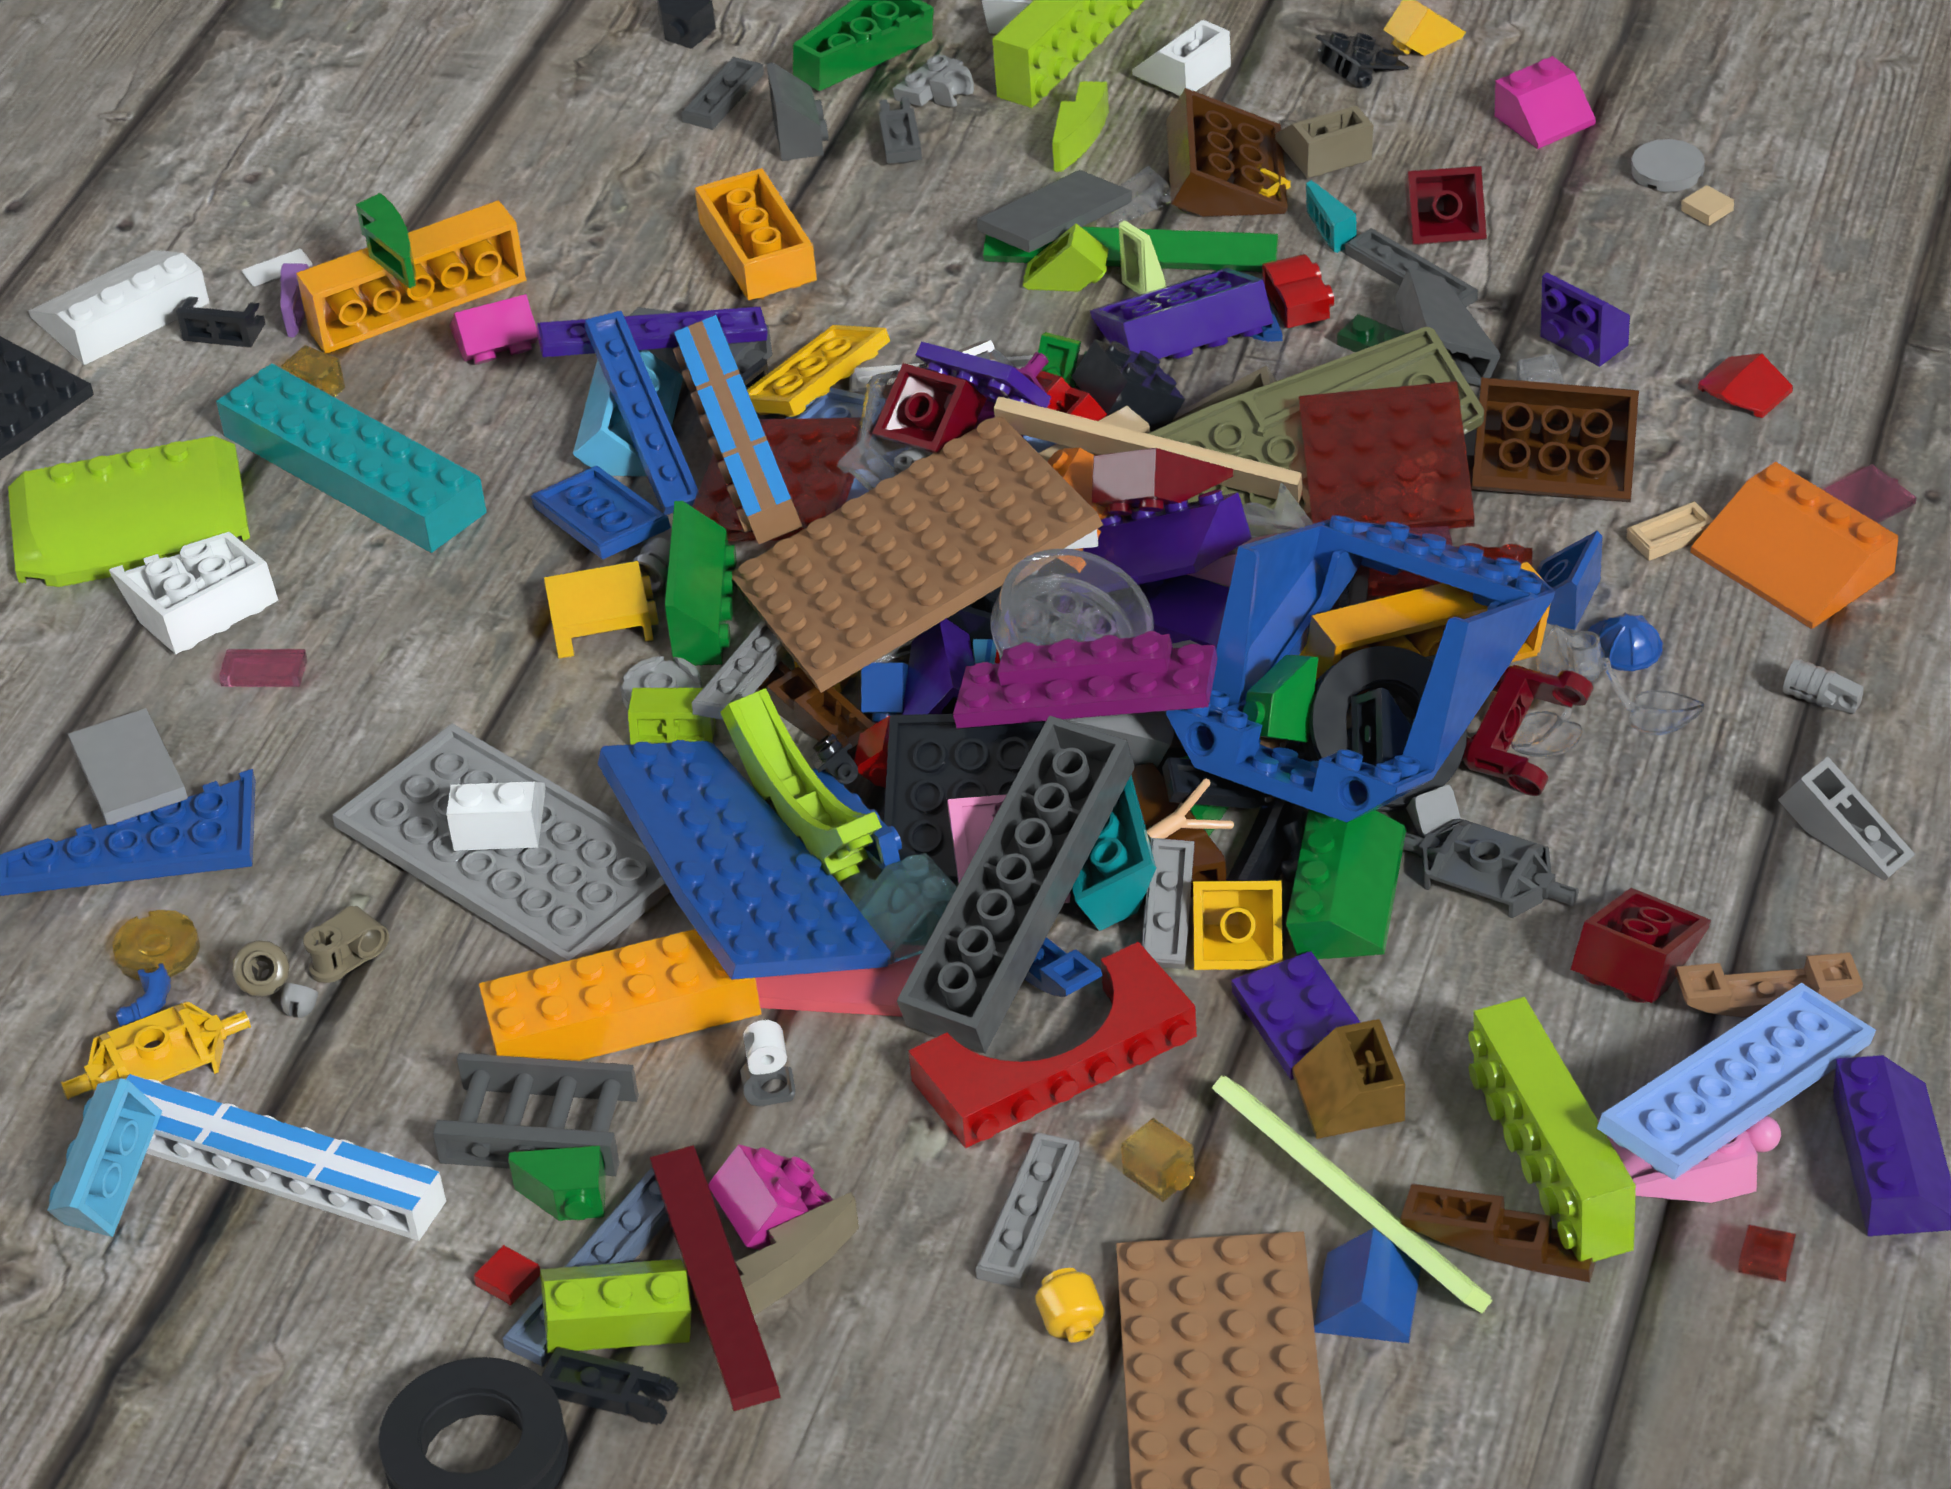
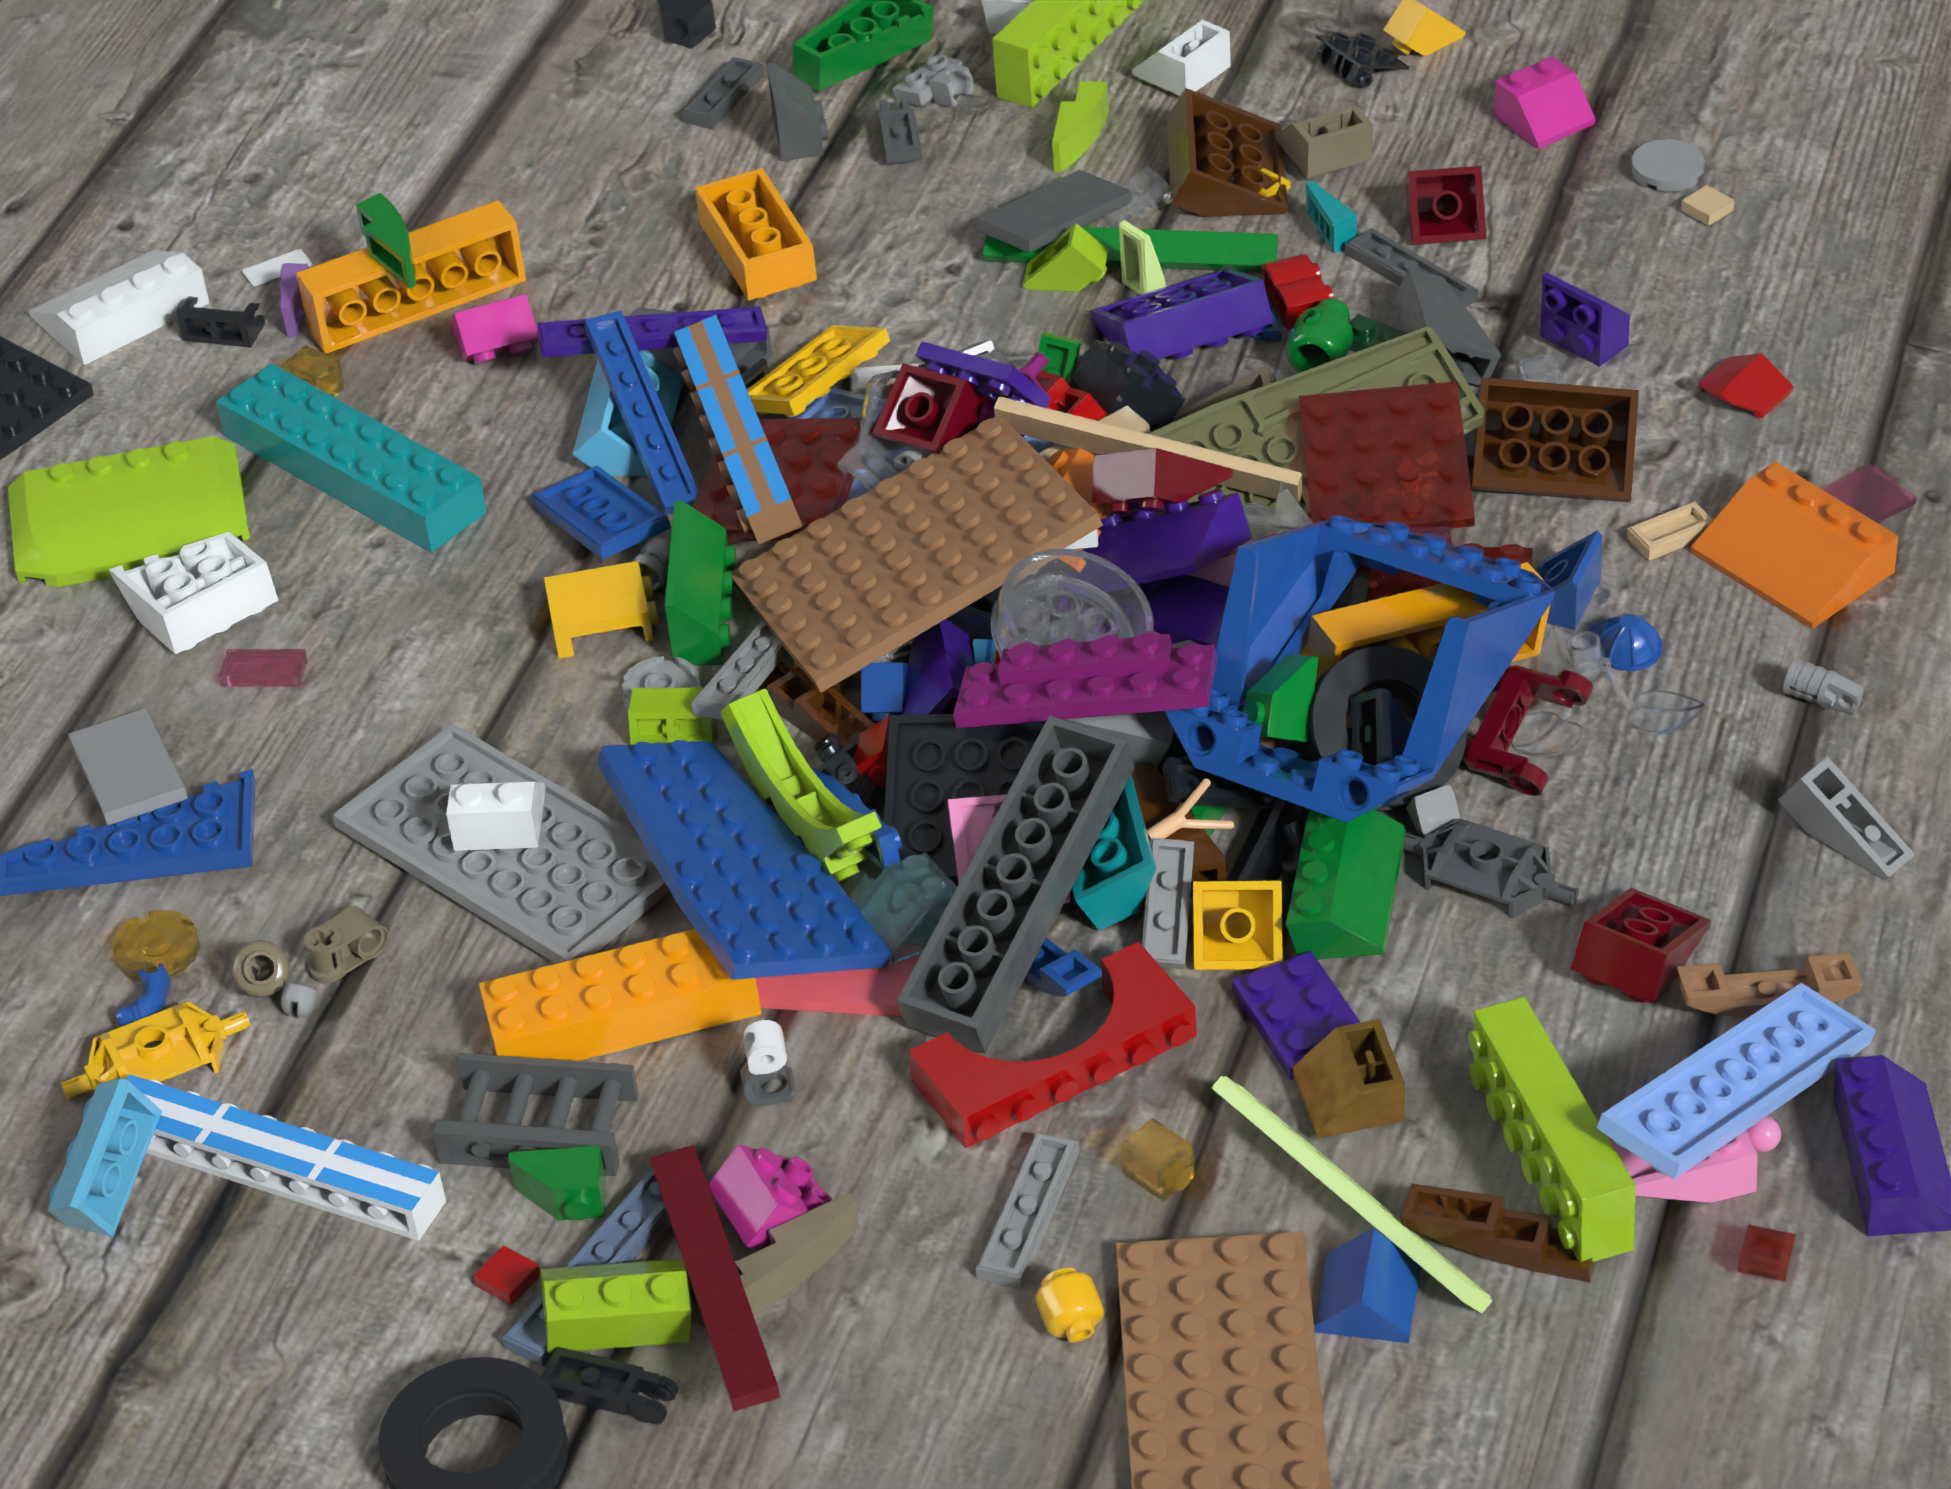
(1320, 335): none -> green piece

